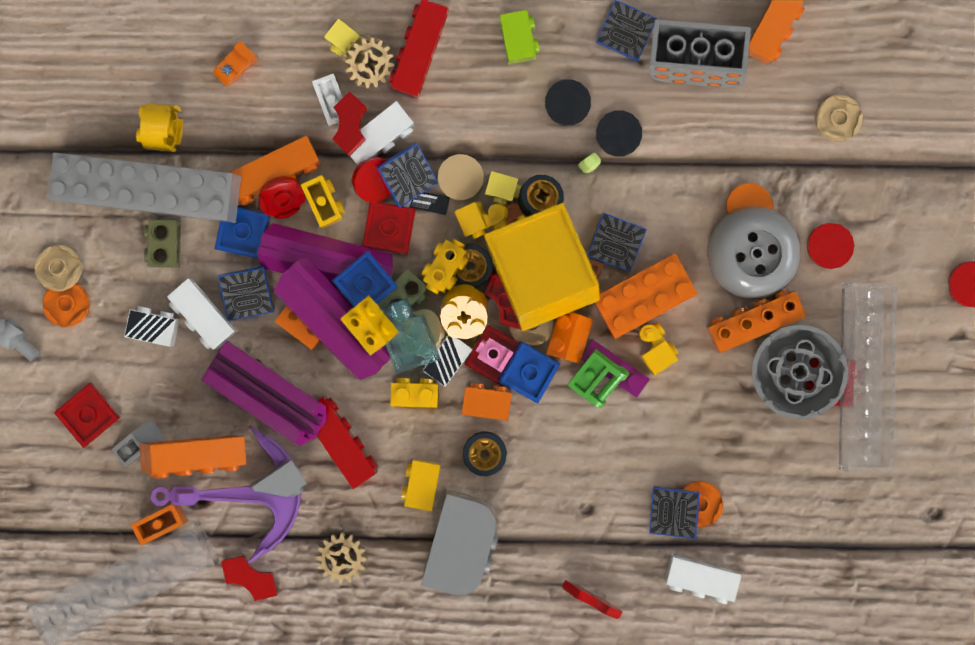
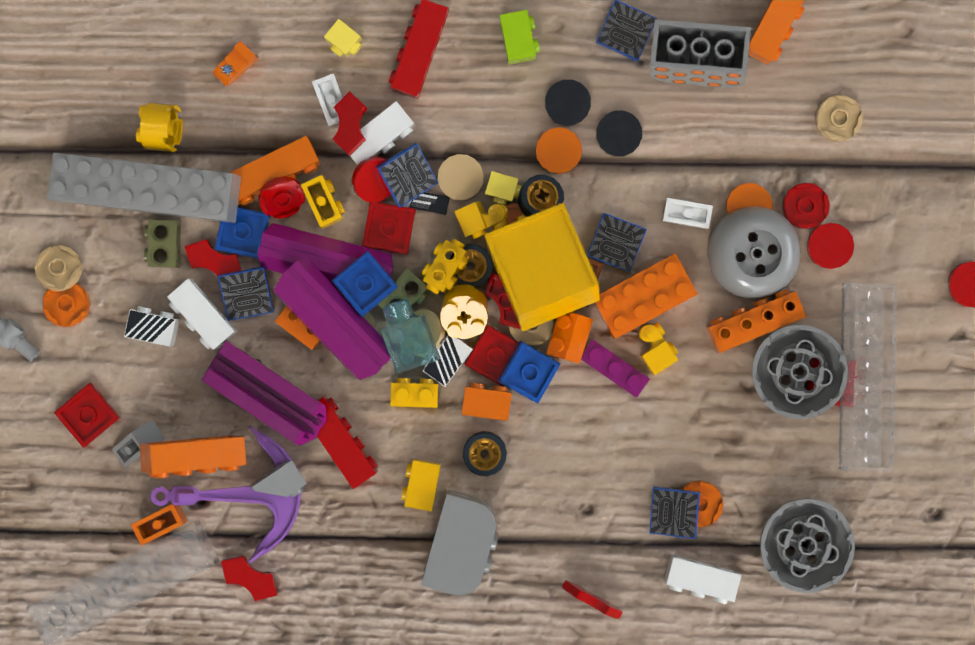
(204, 256): none -> red tile
(331, 554): tan gear -> none
(365, 52): tan gear -> none
(369, 325): yellow brick -> none
(503, 354): bright pink brick -> none
(558, 150): none -> orange tile
(589, 163): yellowish green tile -> none
(592, 373): bright green plate -> none
(687, 213): none -> white plate
(805, 205): none -> red tile
(832, 554): none -> light grey brick

